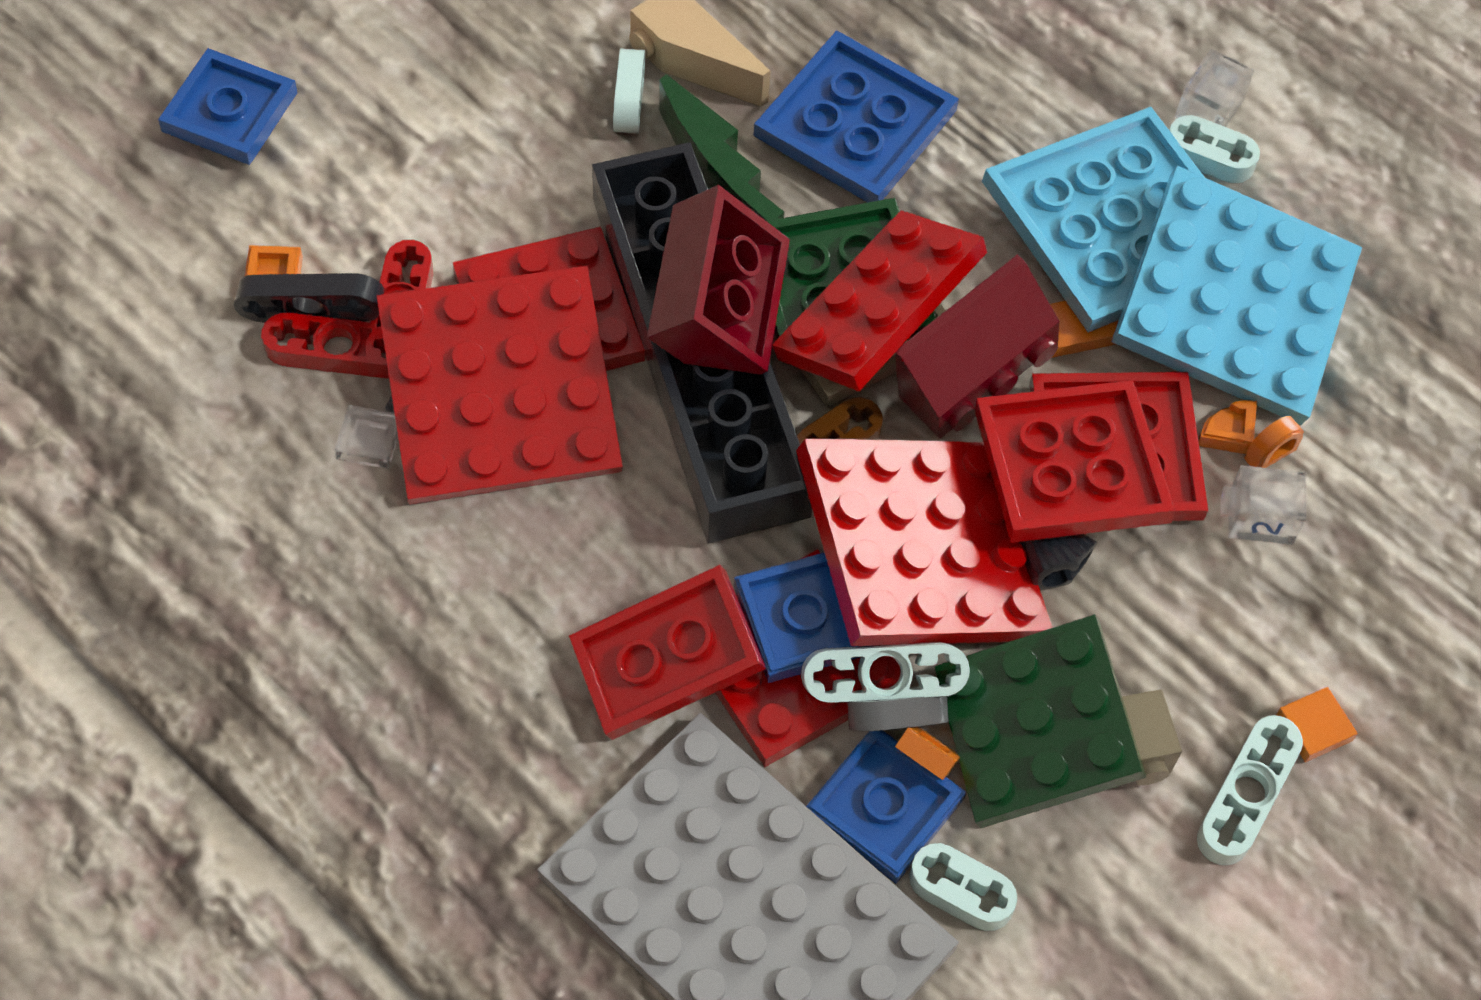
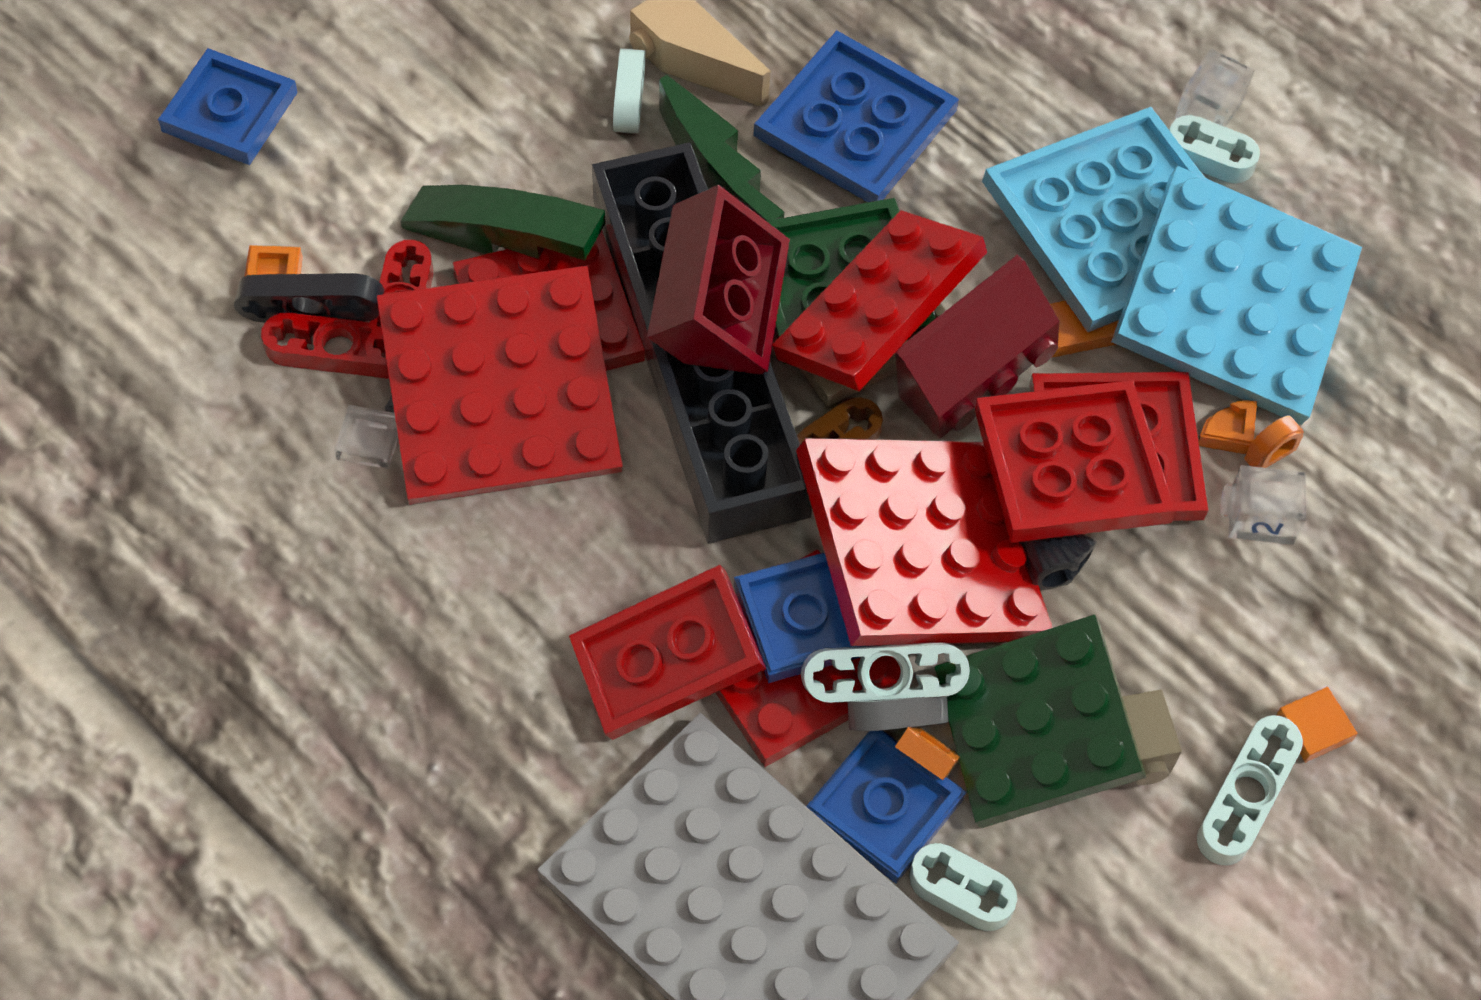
(505, 218): none -> dark green slope

